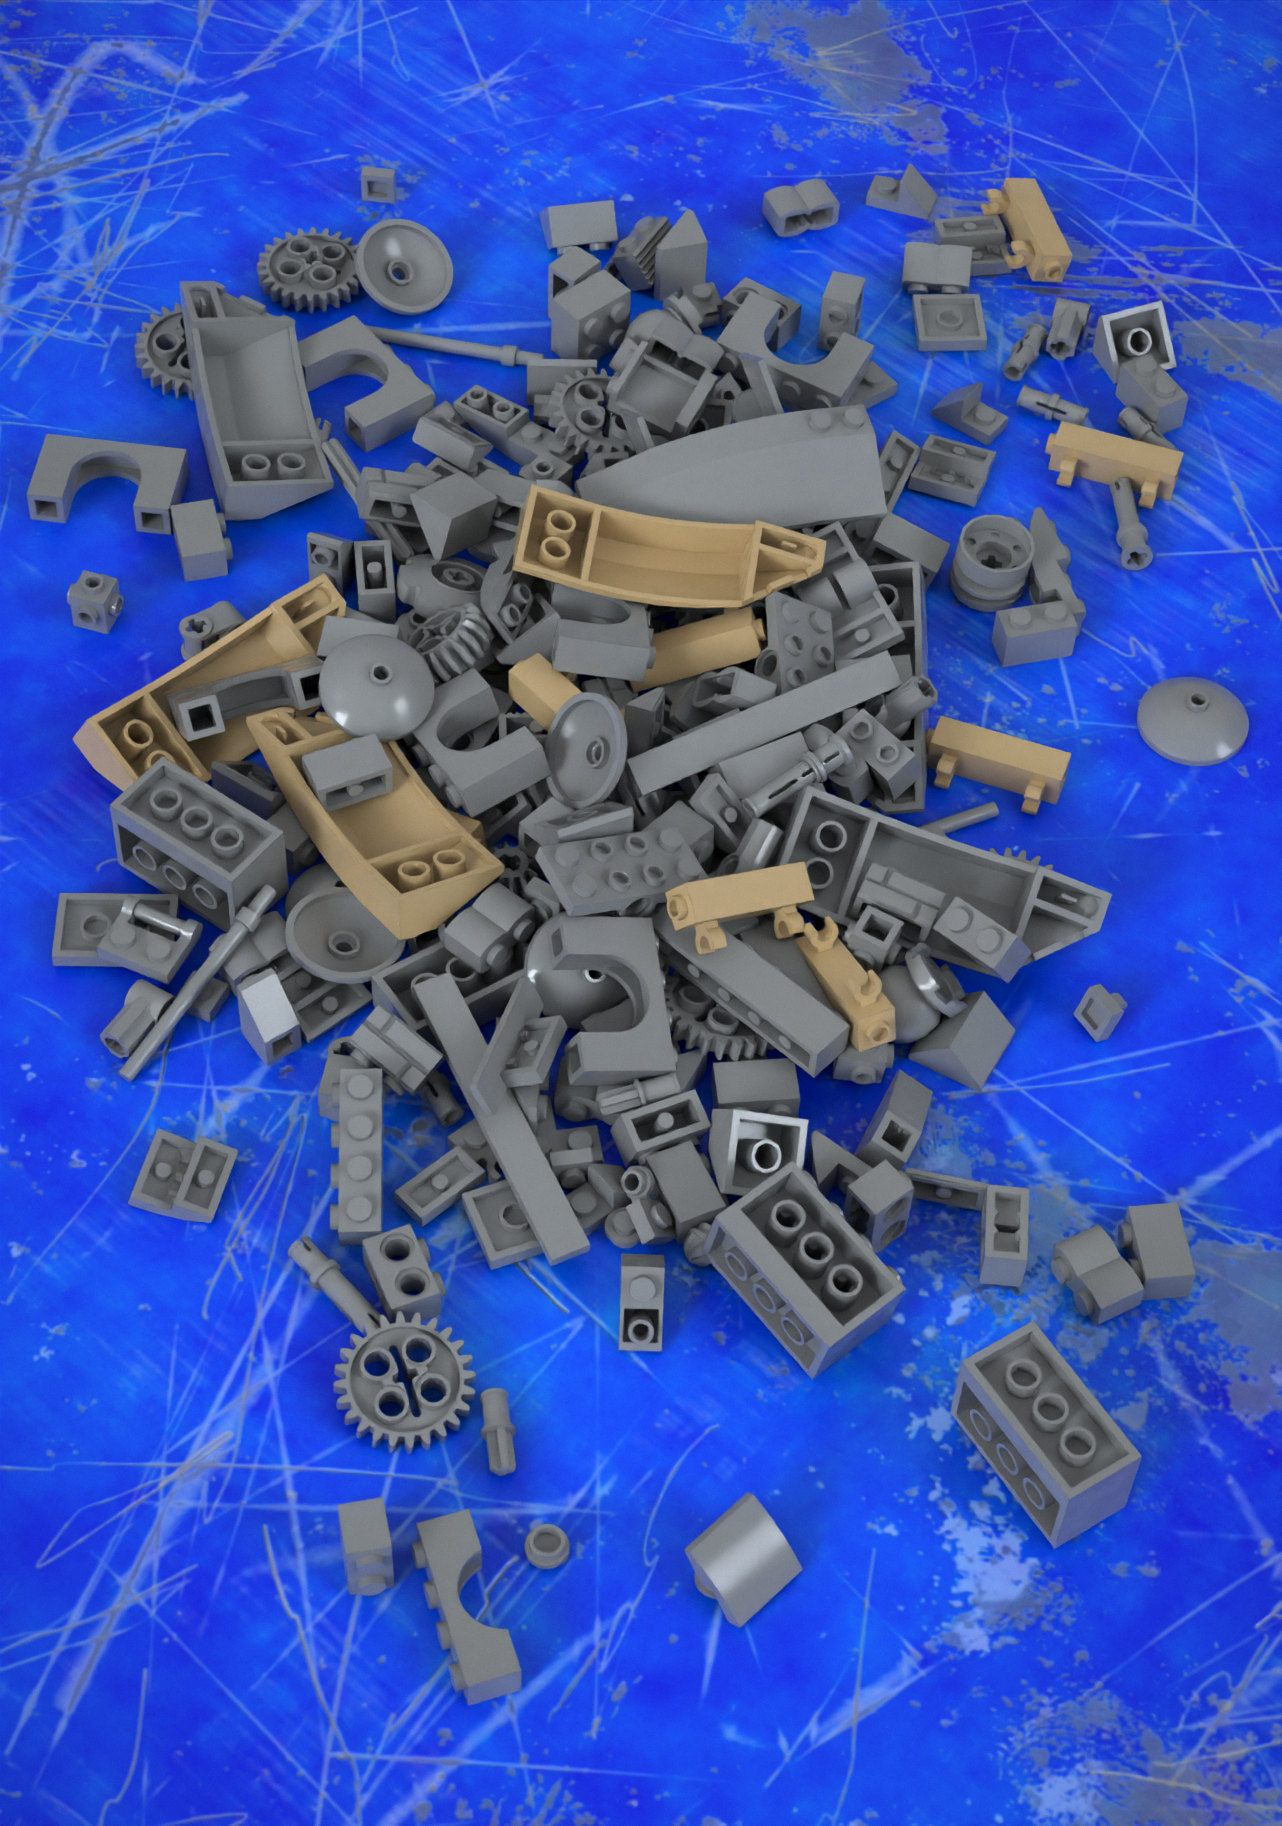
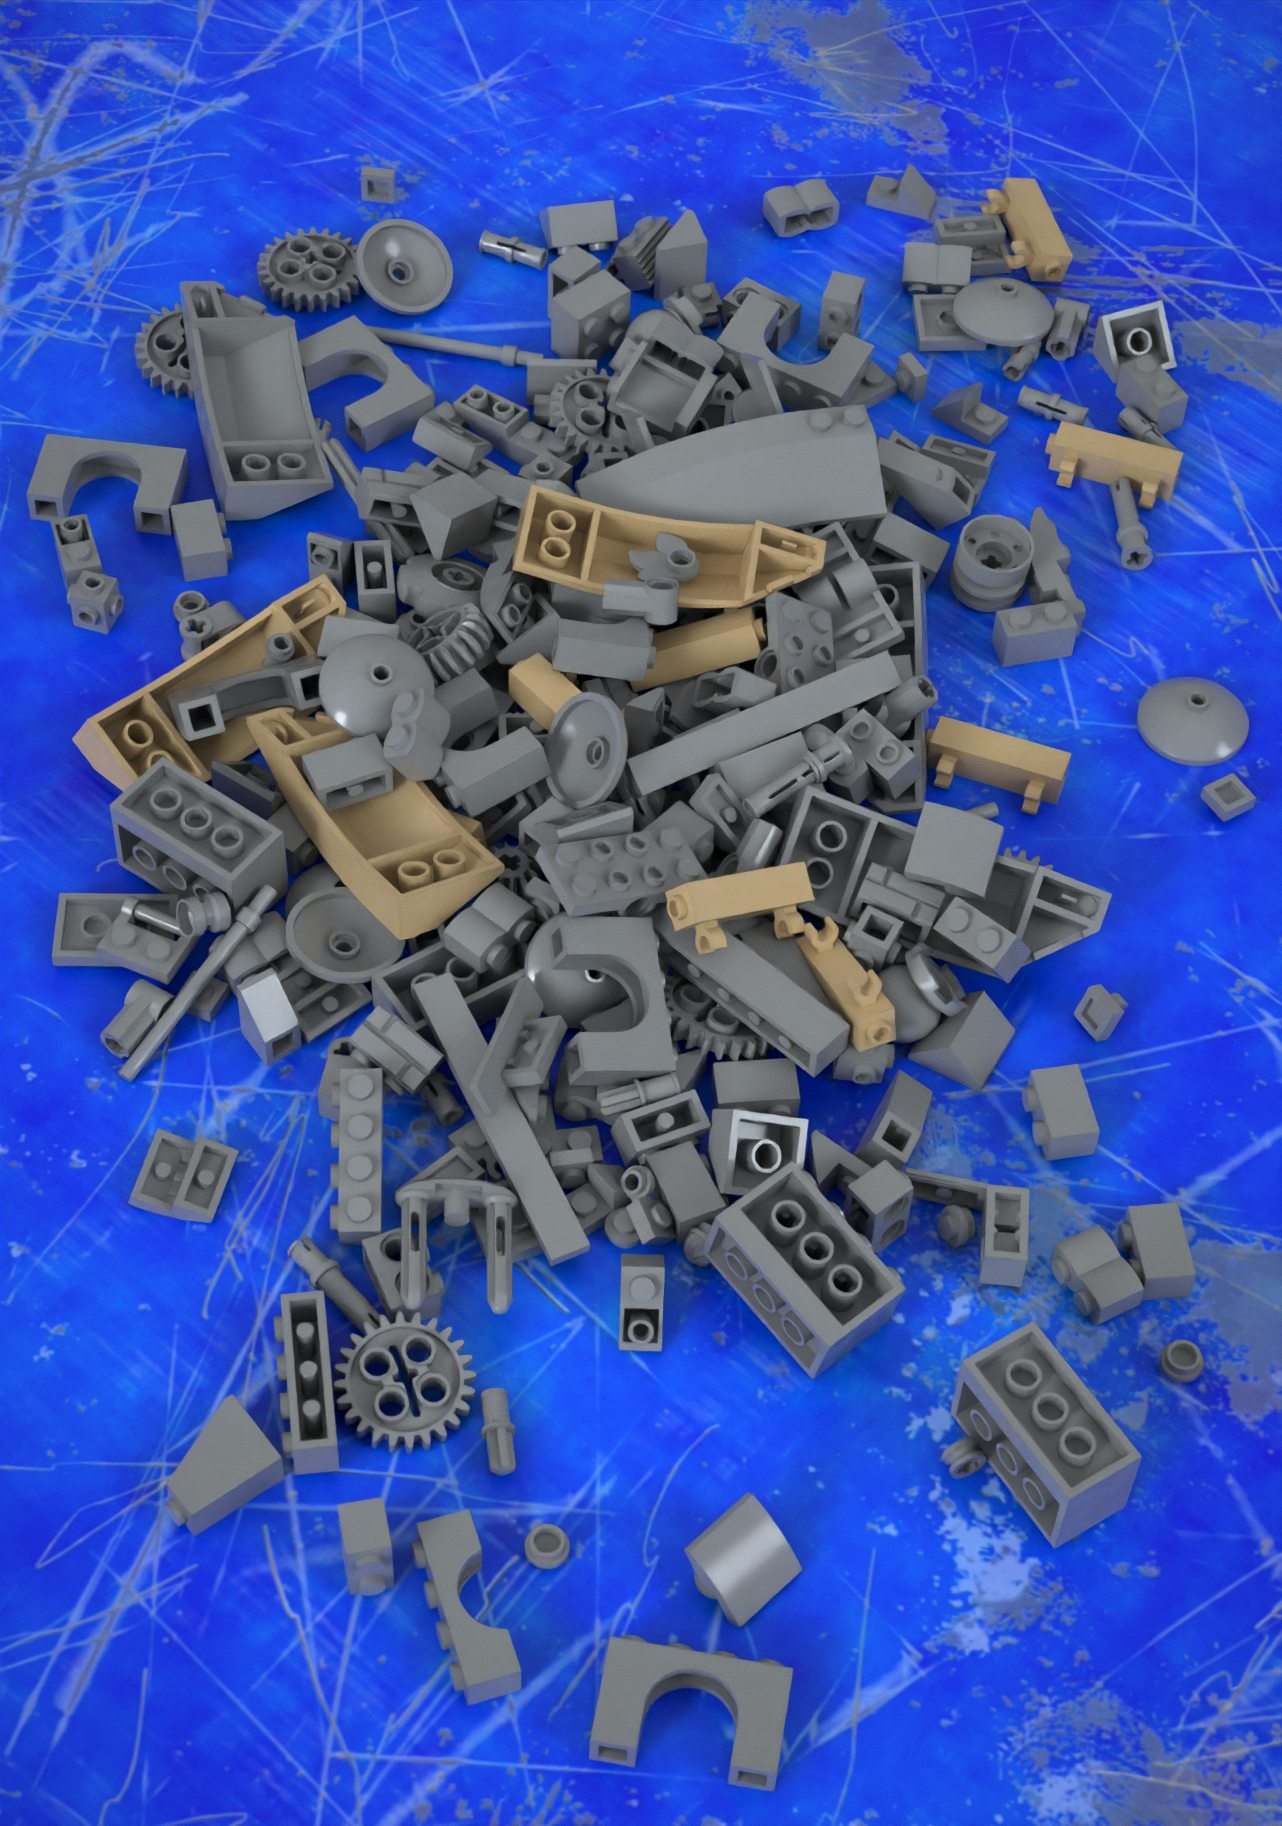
(75, 547): none -> light grey slope
(188, 604): none -> light grey plate
(204, 914): none -> light grey wheel
(222, 1469): none -> light grey slope
(278, 649): none -> light grey pin
(309, 1383): none -> light grey brick
(416, 735): none -> light grey brick
(457, 1197): none -> light grey piece
(513, 250): none -> light grey pin
(643, 1671): none -> light grey arch
(653, 600): none -> light grey piece
(668, 559): none -> light grey plate
(911, 377): none -> light grey plate
(926, 484): none -> light grey slope
(954, 850): none -> light grey slope
(956, 1225): none -> light grey plate
(964, 1457): none -> light grey bush
(1003, 312): none -> light grey dish
(1061, 1112): none -> light grey brick
(1181, 1361): none -> light grey plate
(1228, 797): none -> light grey plate

